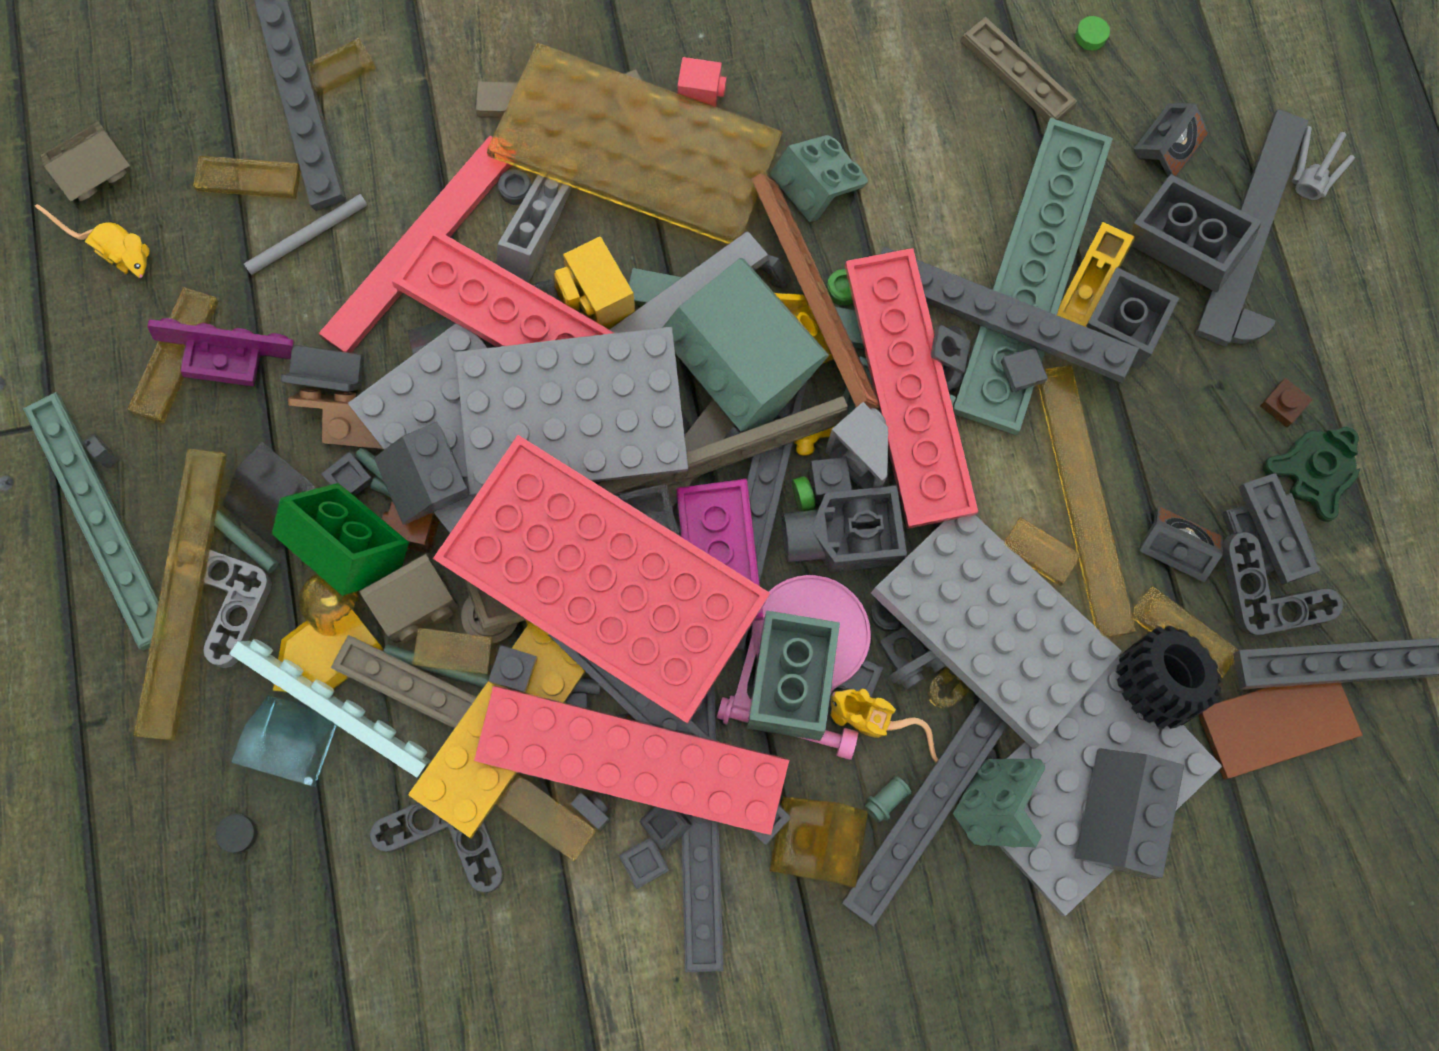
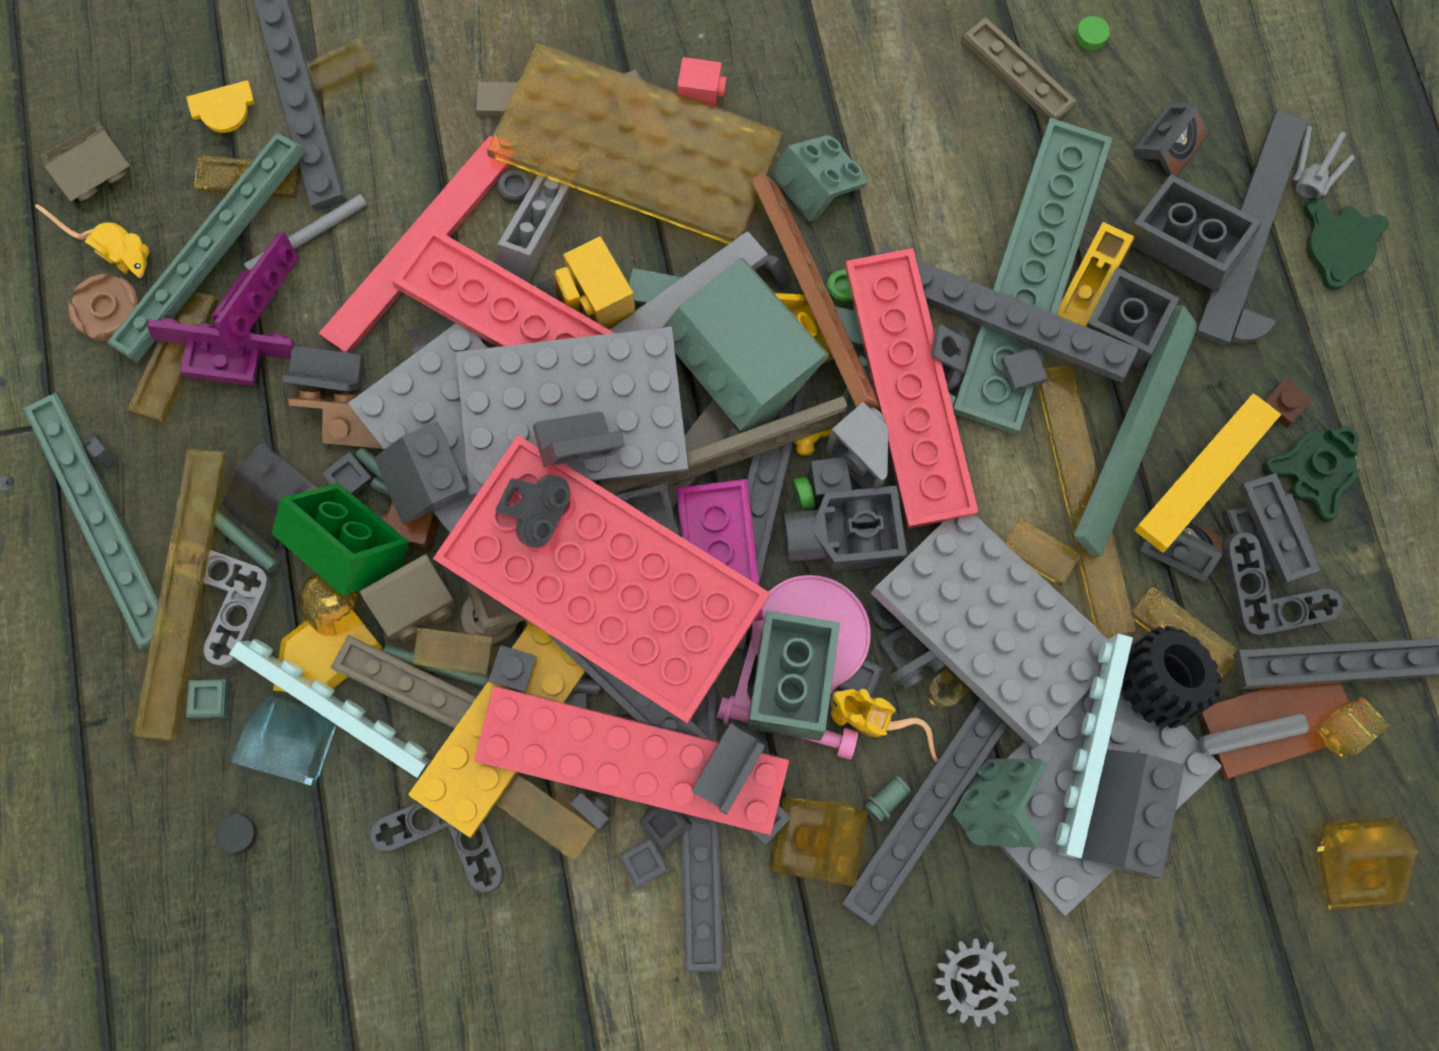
(102, 305): none -> medium nougat tile
(207, 699): none -> sand green tile
(208, 245): none -> sand green tile
(222, 108): none -> yellow piece
(254, 291): none -> magenta bracket
(538, 509): none -> dark grey bracket
(575, 439): none -> dark grey panel
(728, 767): none -> dark grey panel
(970, 998): none -> light grey gear
(1090, 759): none -> light aqua plate
(1135, 432): none -> sand green tile
(1207, 473): none -> yellow tile
(1253, 734): none -> light grey axle
(1341, 242): none -> dark green tile
(1352, 727): none -> clear yellow brick
(1365, 863): none -> clear yellow slope

